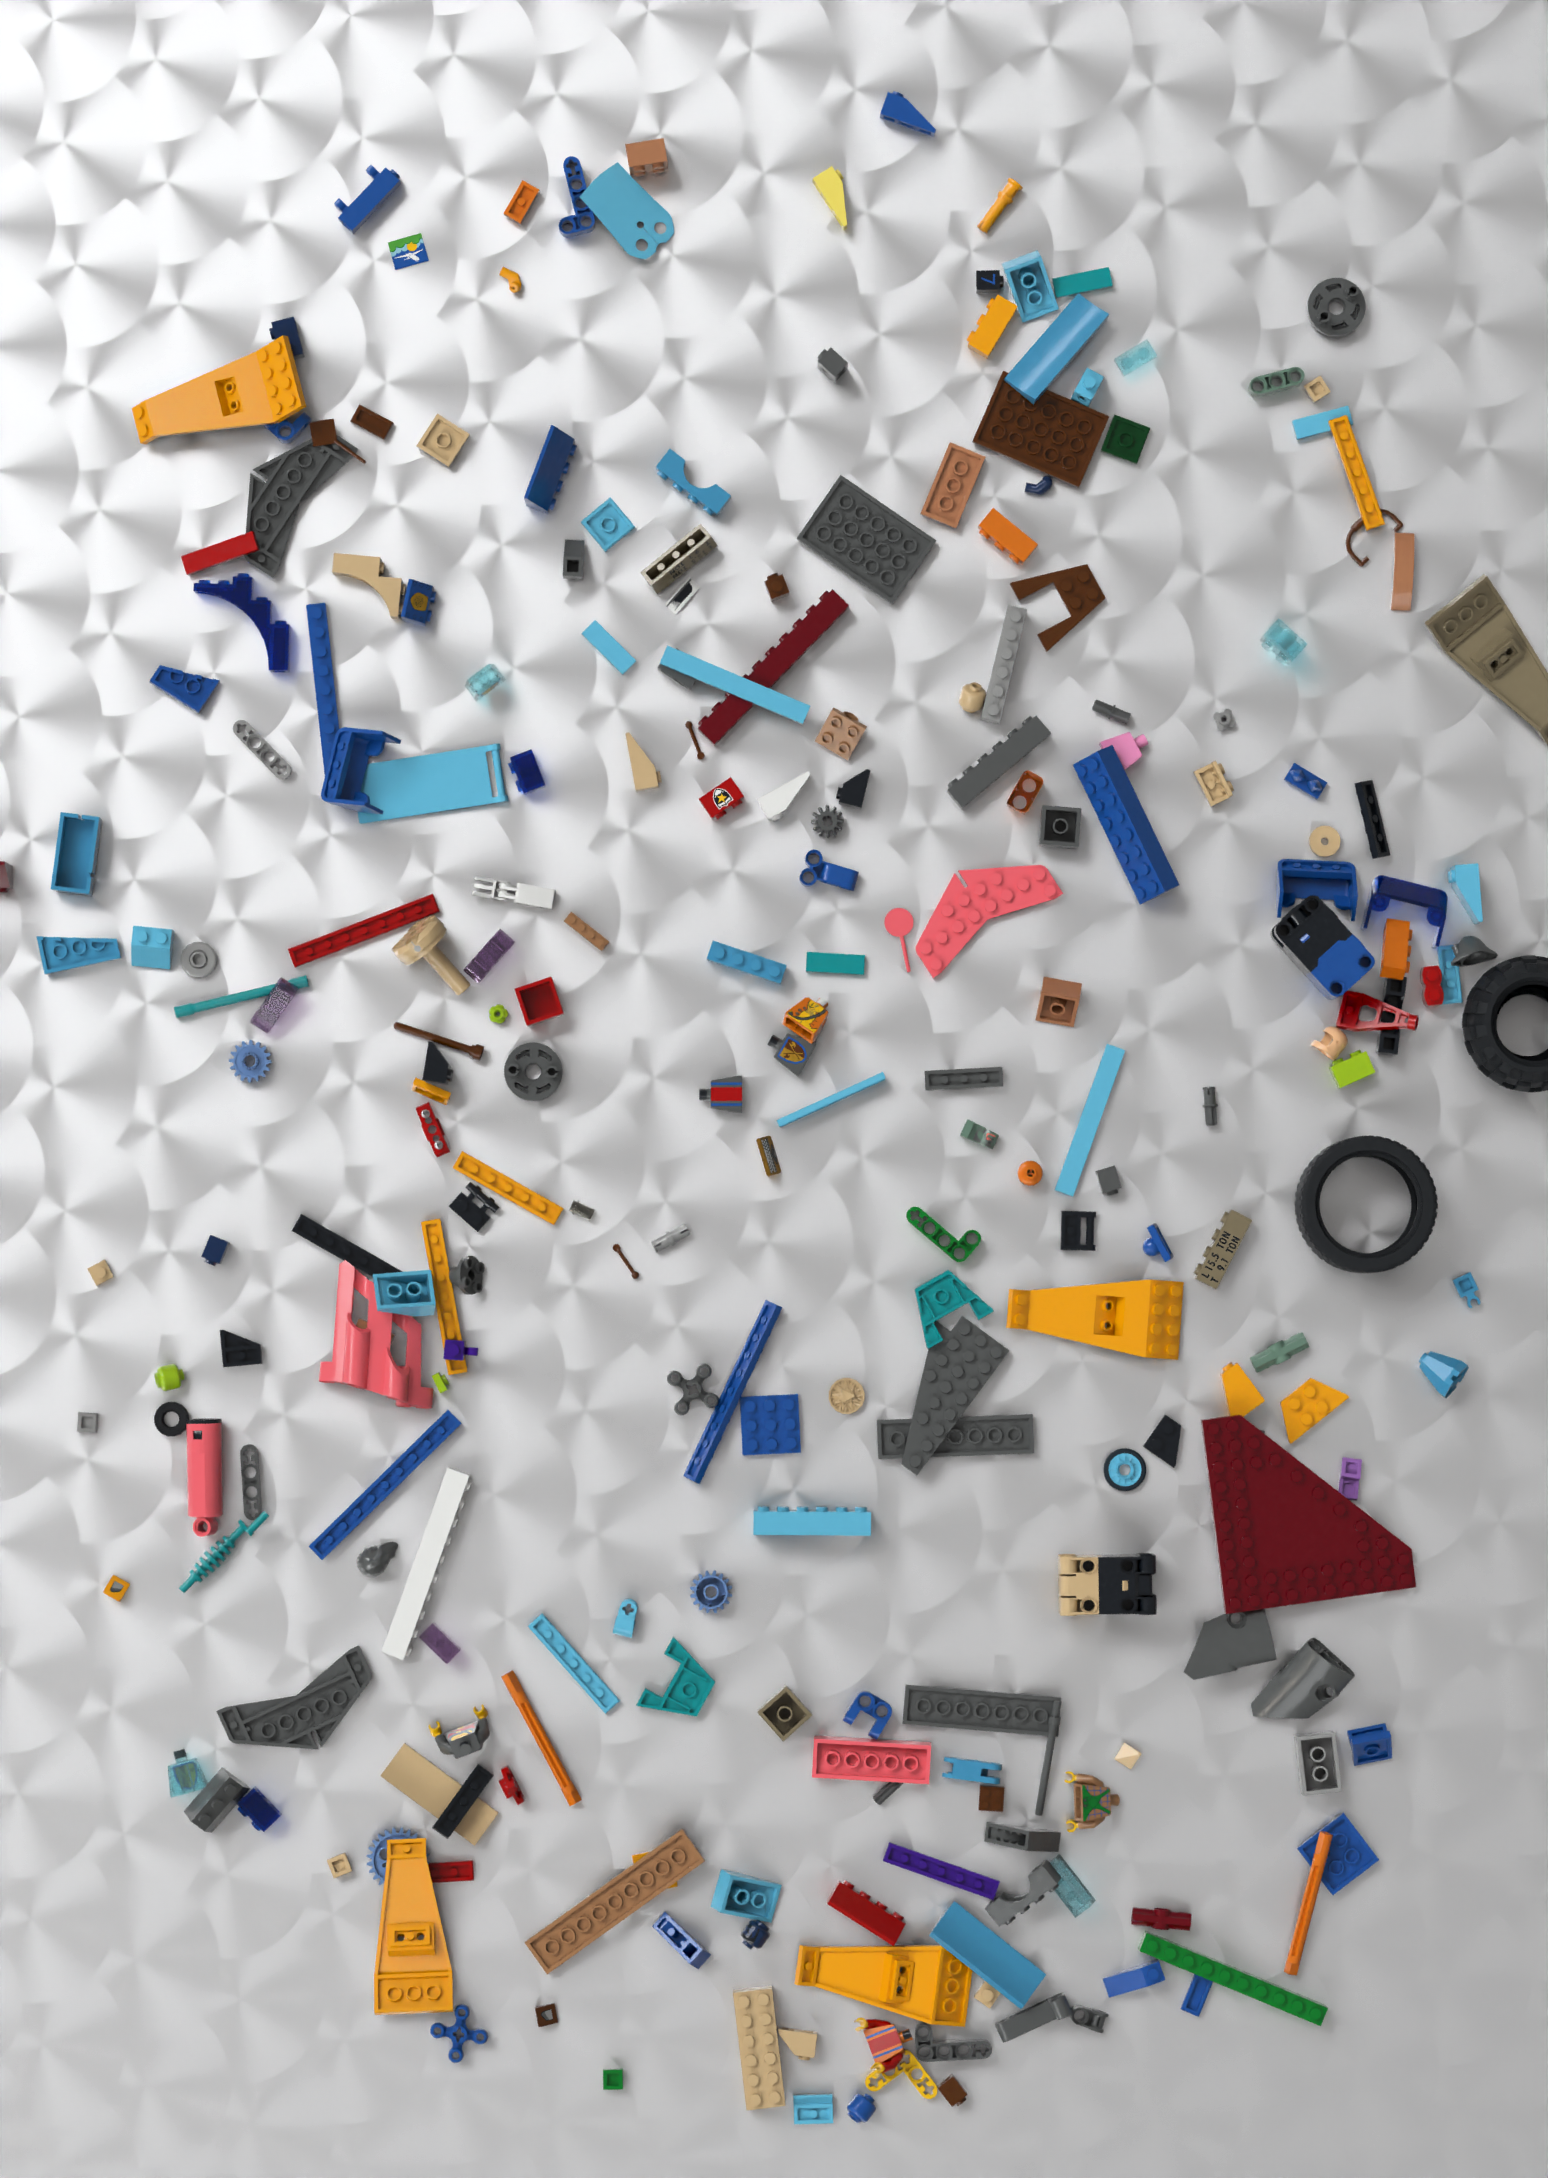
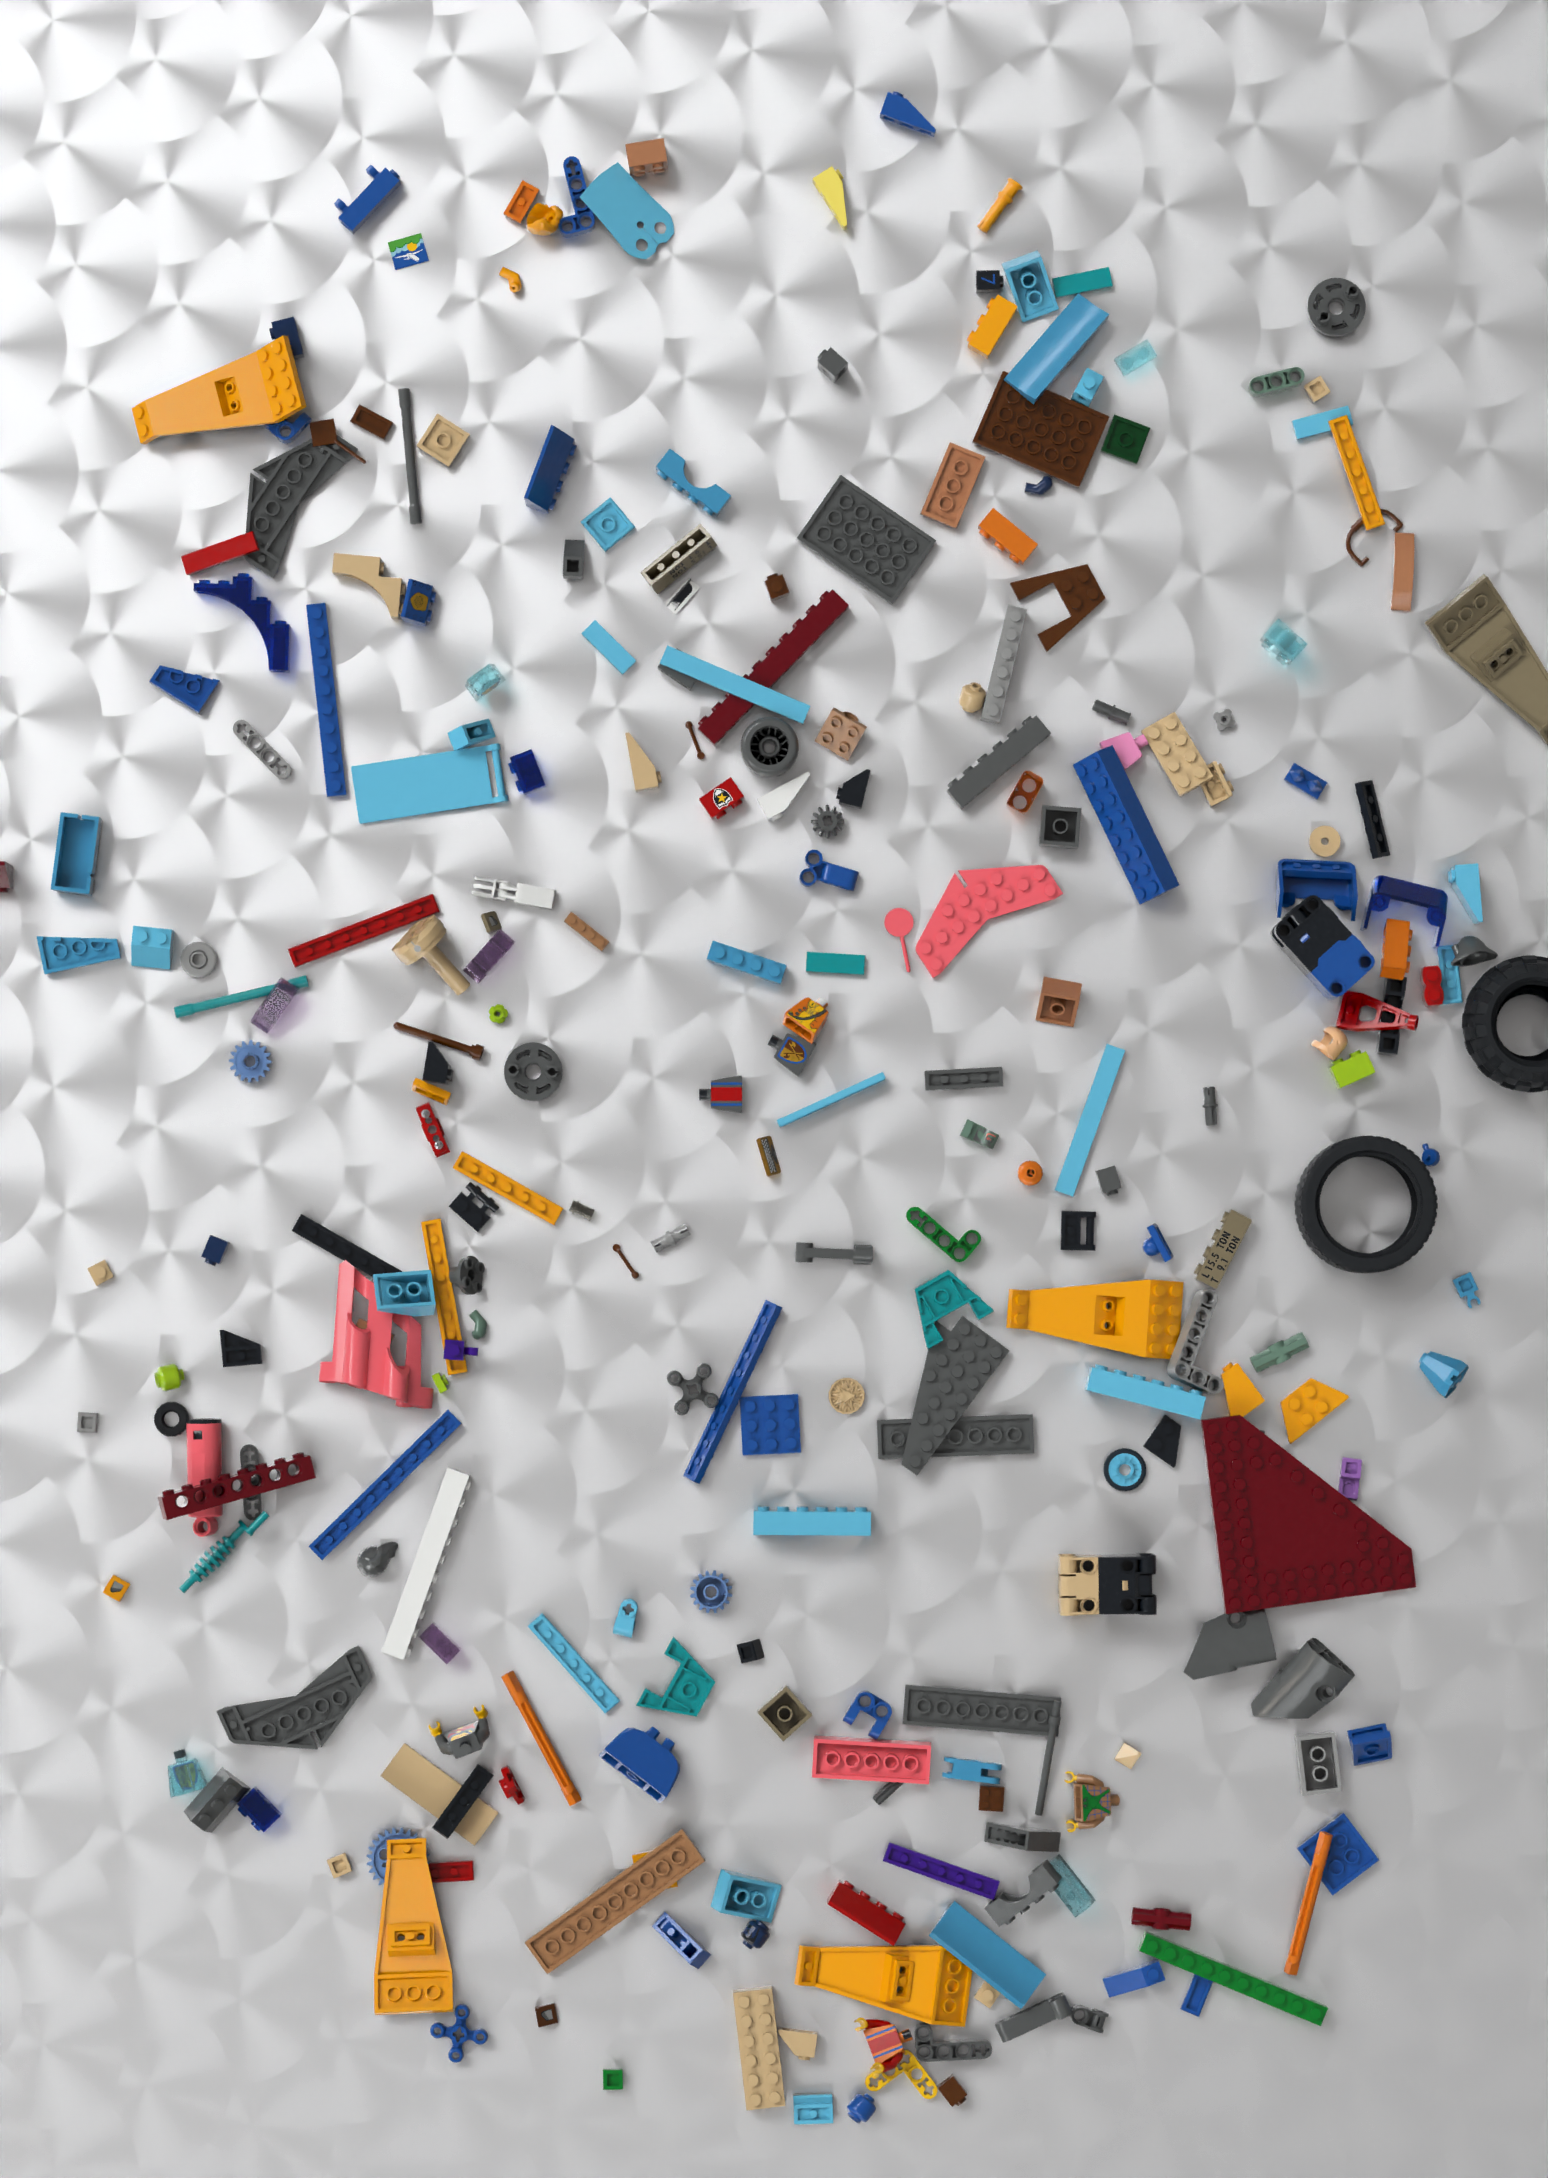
(303, 1472): none -> dark red brick
(348, 767): blue windscreen -> none
(414, 507): none -> dark grey piece
(471, 734): none -> medium azure slope
(480, 1325): none -> sand green arm
(491, 922): none -> dark tan slope
(539, 1001): red piece -> none
(543, 219): none -> light orange hair
(644, 1761): none -> blue hips
(750, 1651): none -> black slope
(769, 731): none -> dark grey wheel
(860, 1254): none -> dark grey piece
(1145, 1393): none -> medium azure brick
(1177, 754): none -> tan plate
(1193, 1346): none -> light grey beam
(1430, 1156): none -> blue piece

